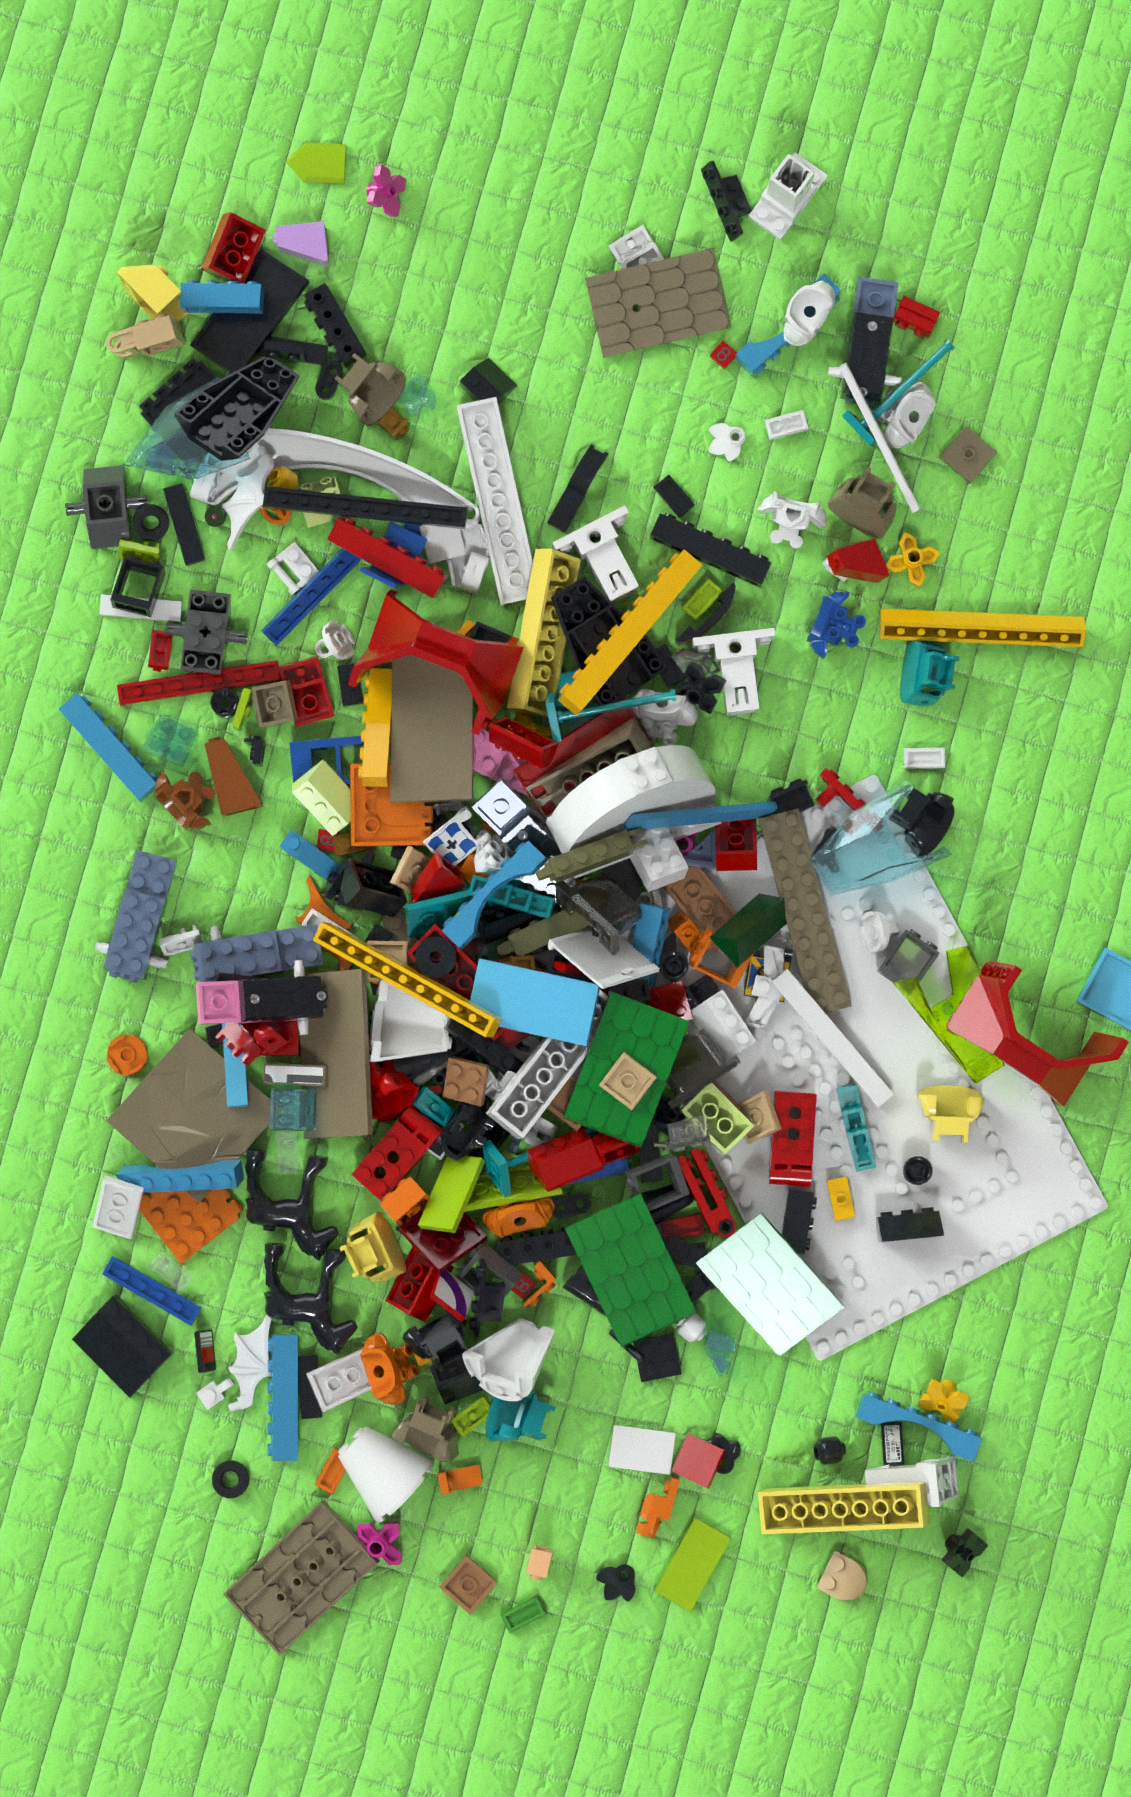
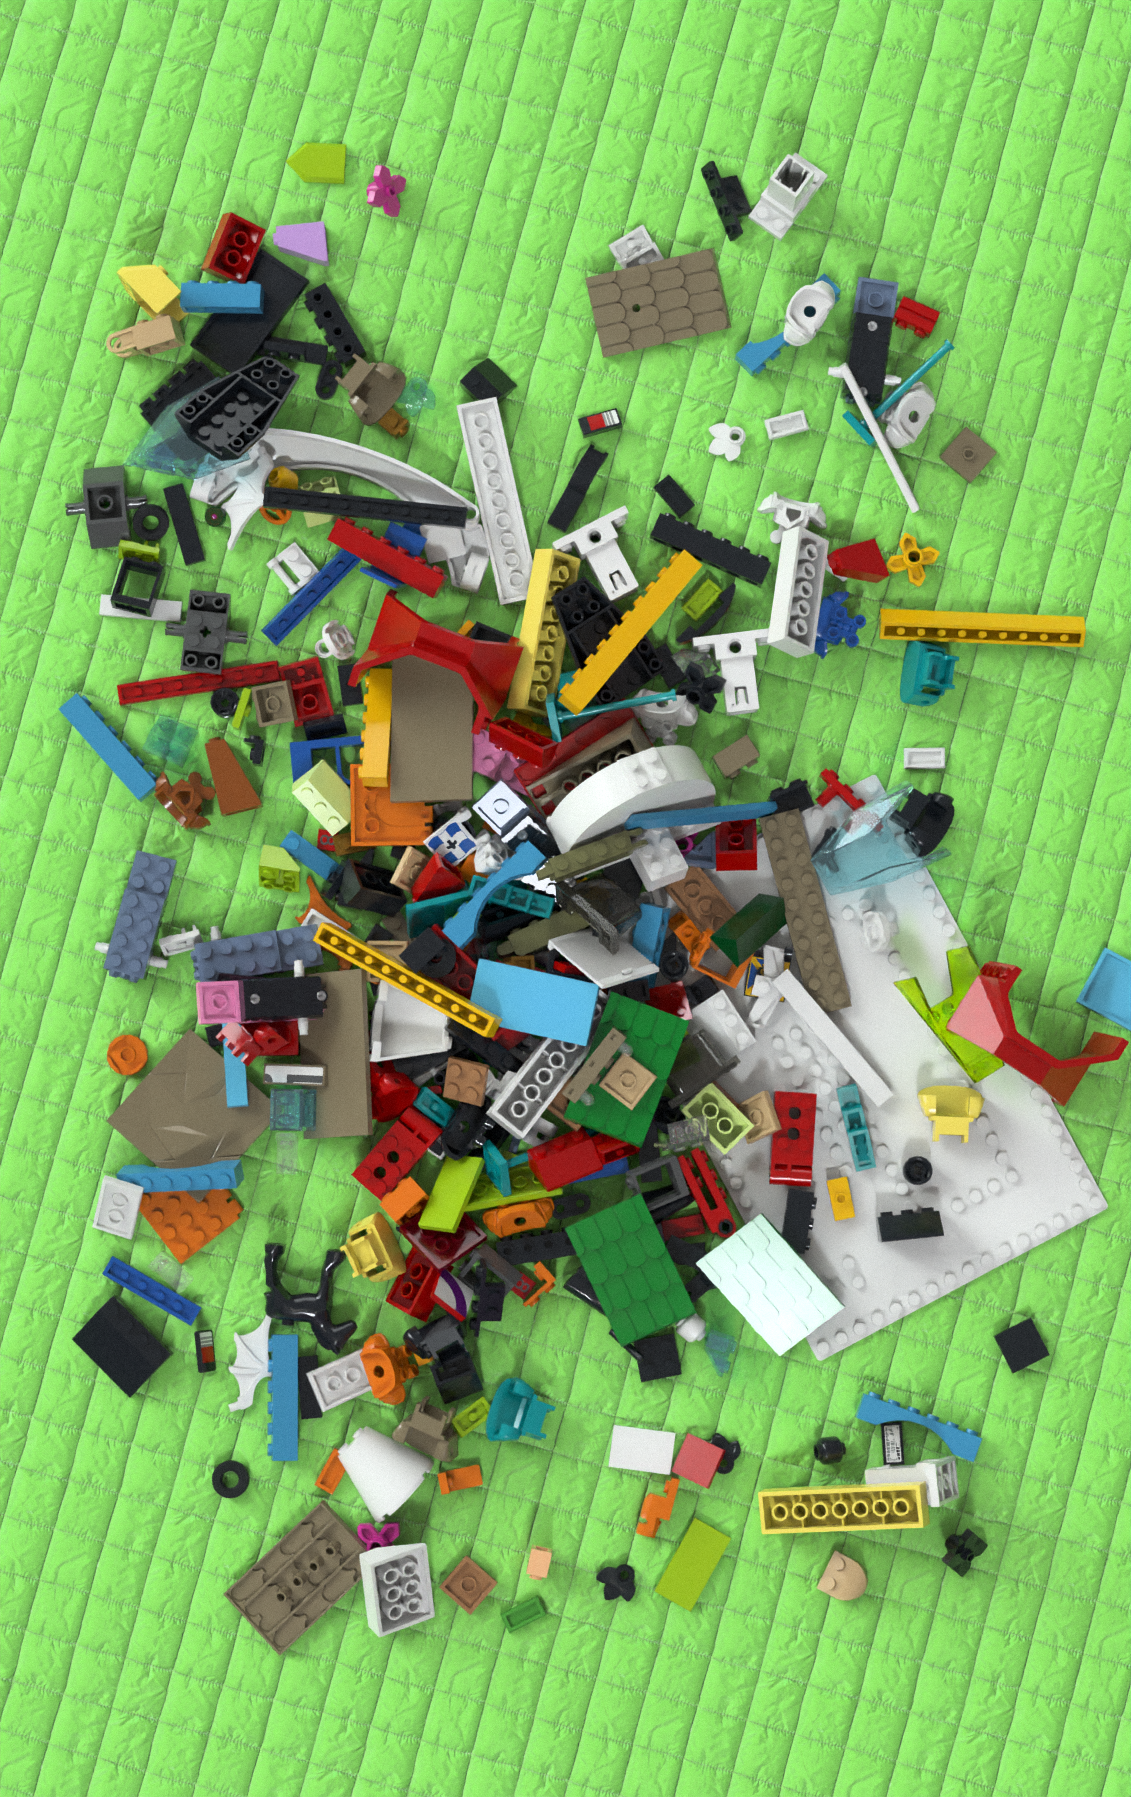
(159, 651): red plate -> none
(212, 1394): white plate -> none
(278, 870): none -> lime slope
(288, 1212): black animal -> none
(325, 727): none -> black plate
(396, 1587): none -> white slope
(423, 950): none -> black brick
(510, 1359): white cone -> none
(590, 1071): none -> dark tan piece
(600, 423): none -> slope
(723, 355): red tile -> none
(736, 757): none -> dark tan brick
(798, 592): none -> white brick
(864, 504): dark tan piece -> none
(913, 937): dark grey window -> none
(945, 1398): yellow plant -> none
(1021, 1345): none -> black tile

